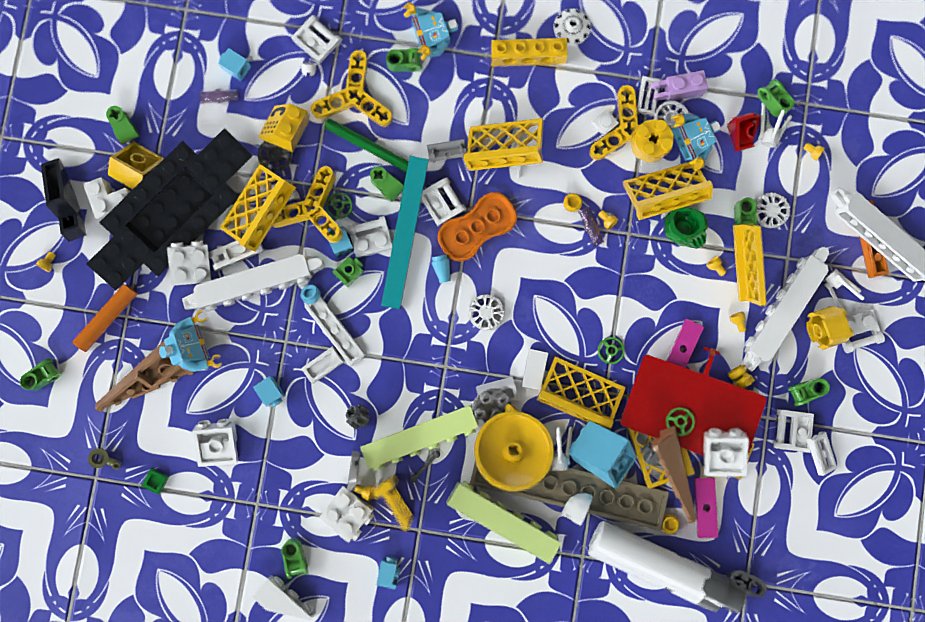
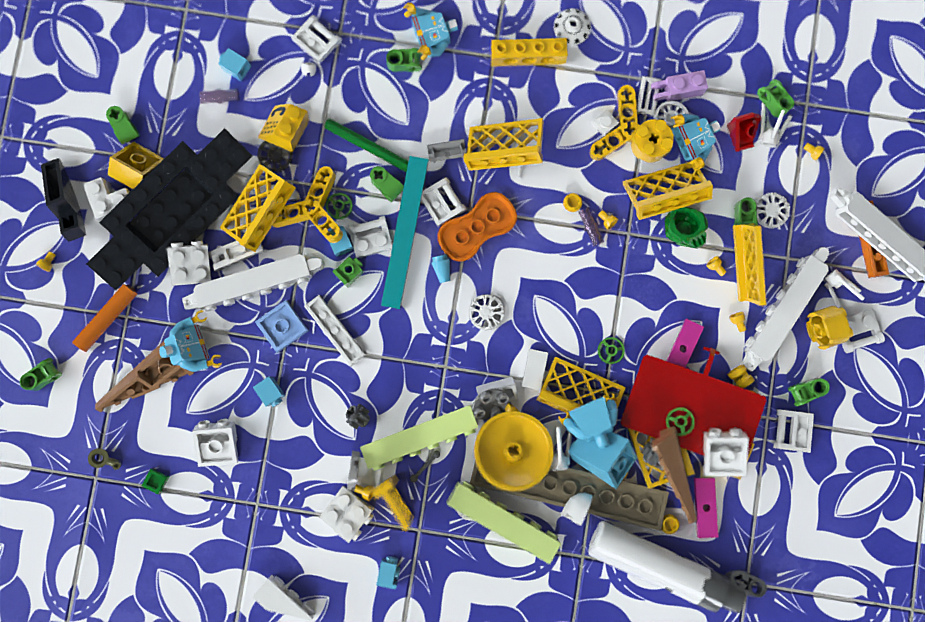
(281, 326): none -> light blue tile
(295, 562): bright green piece -> none
(310, 294): medium azure tile -> none
(322, 365): white tile -> none
(353, 87): yellow piece -> none
(593, 420): none -> medium azure torso
(821, 454): white tile -> none

